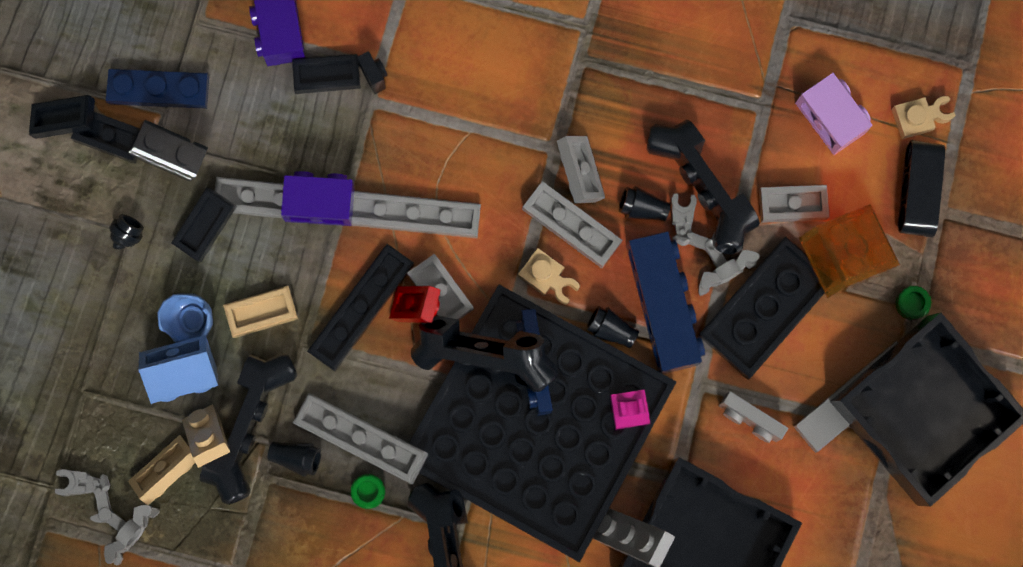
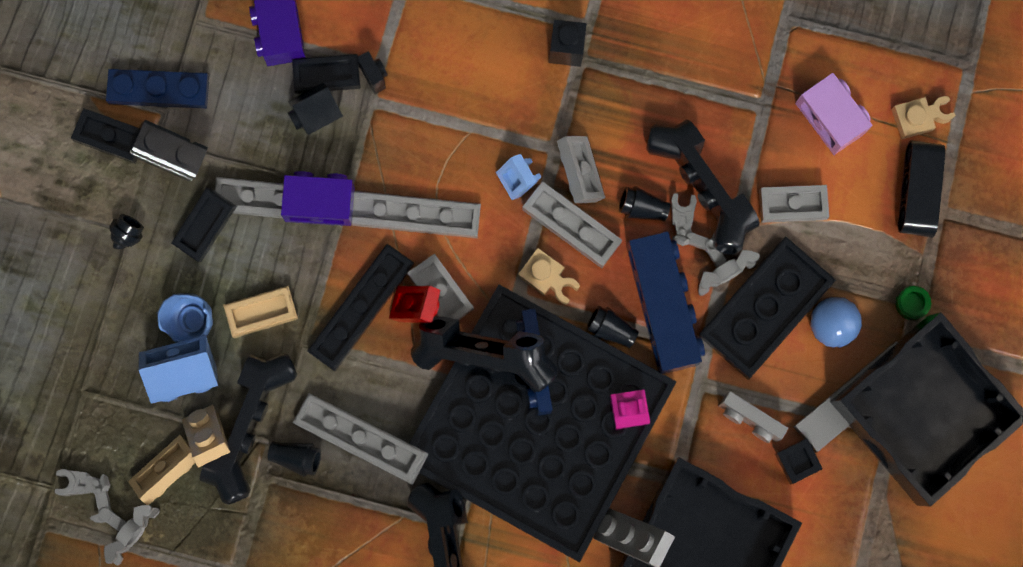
(62, 116): black tile -> none
(314, 109): none -> black brick
(368, 491): green tile -> none
(517, 176): none -> light blue tile
(567, 43): none -> black brick
(798, 461): none -> black plate
(836, 322): none -> medium blue hair
(848, 250): clear orange brick -> none

